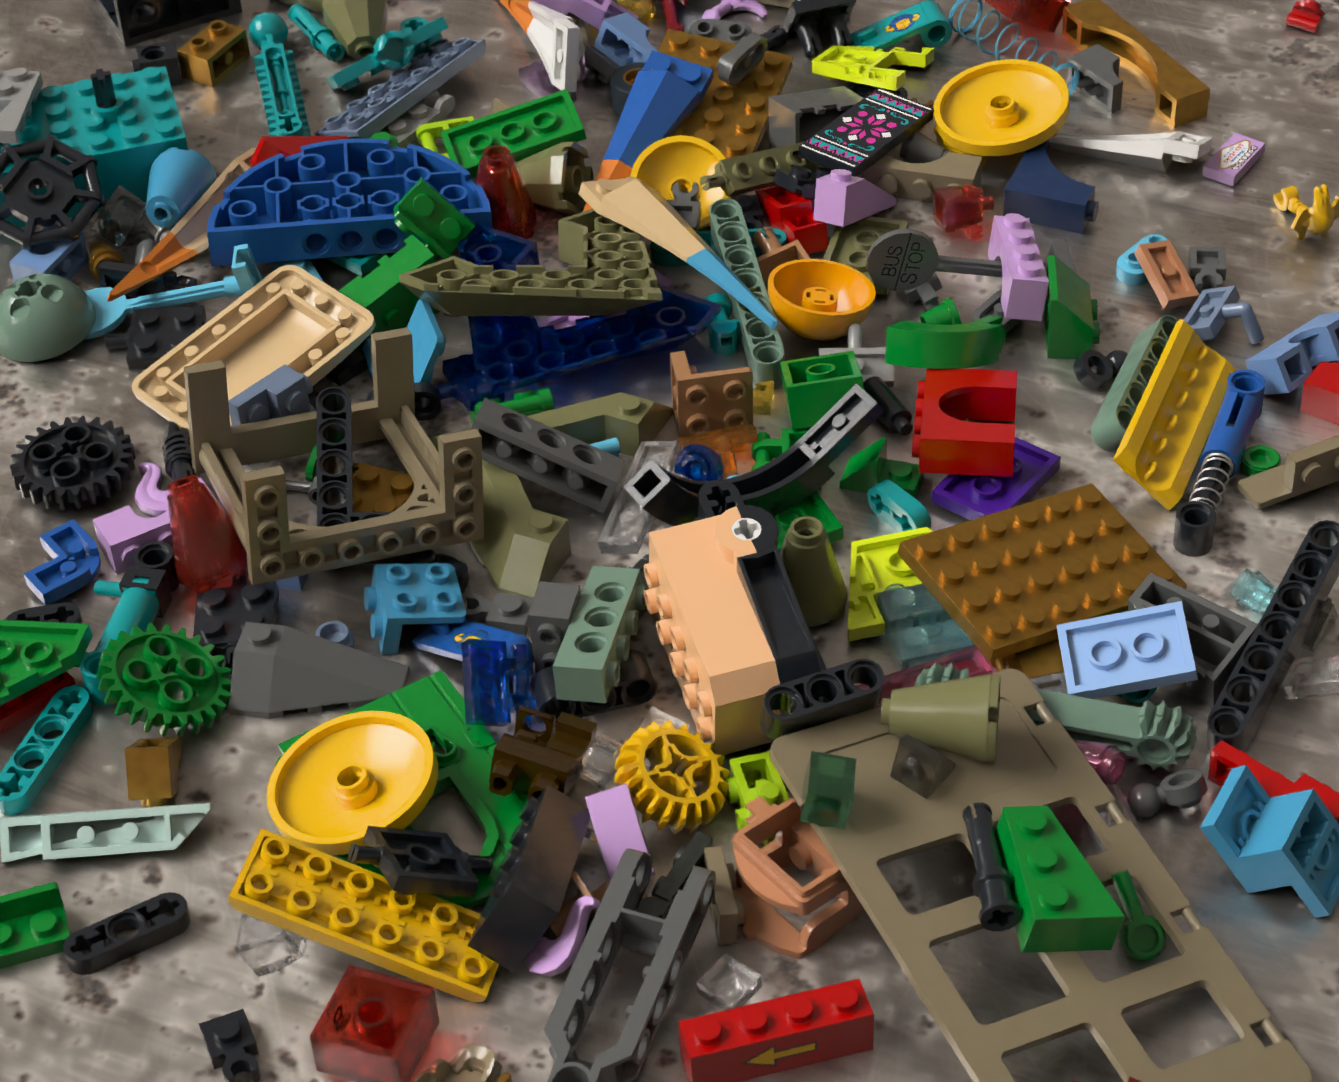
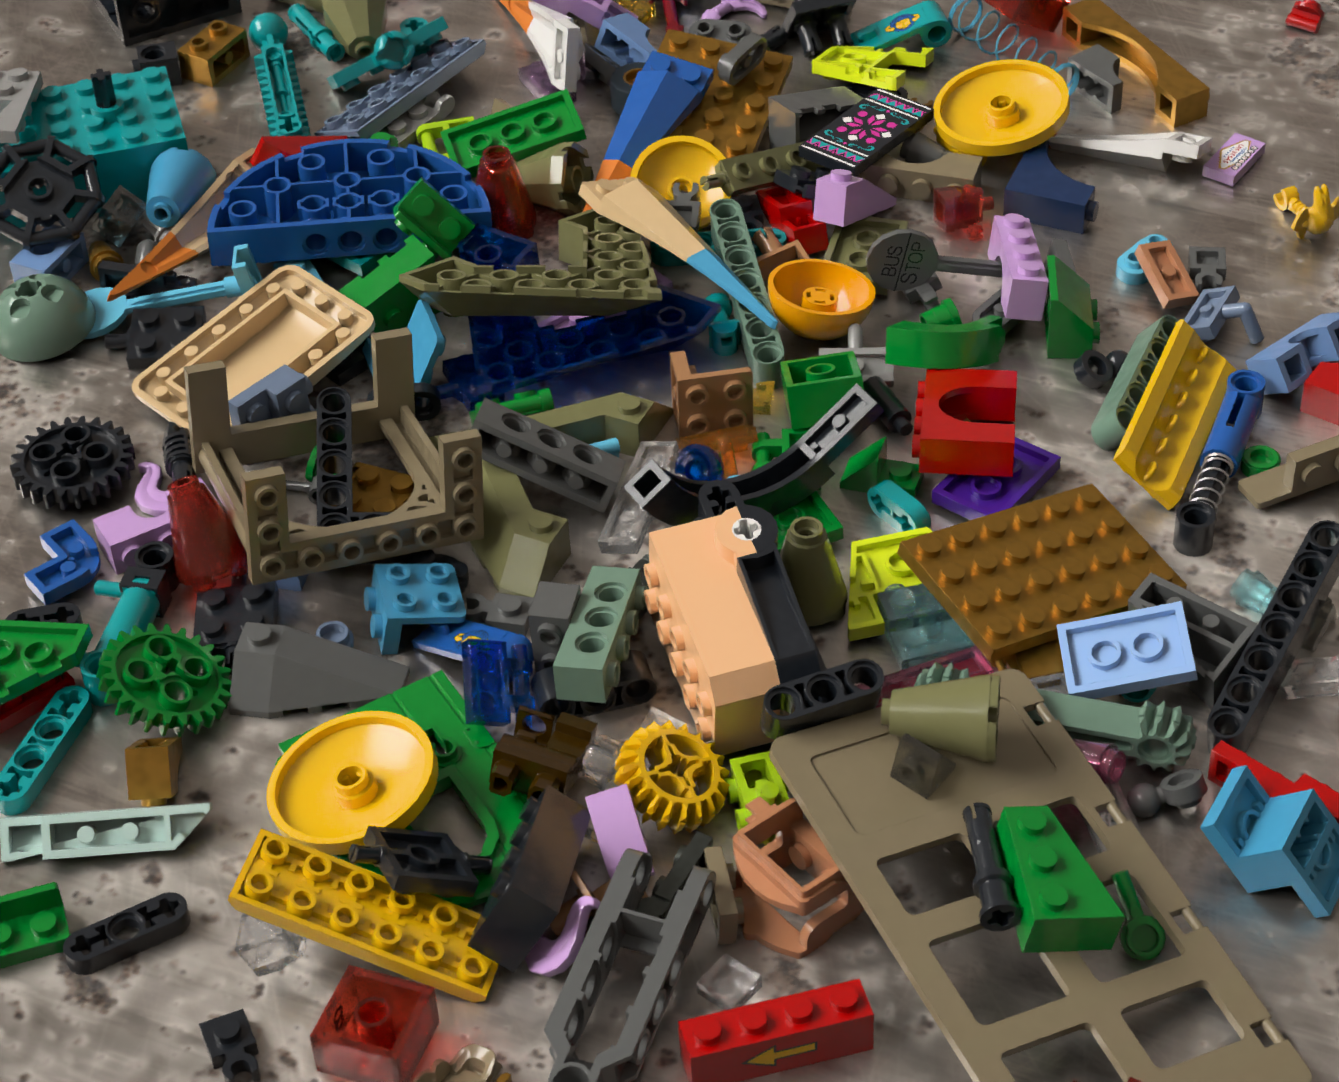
(828, 790): clear green brick -> none

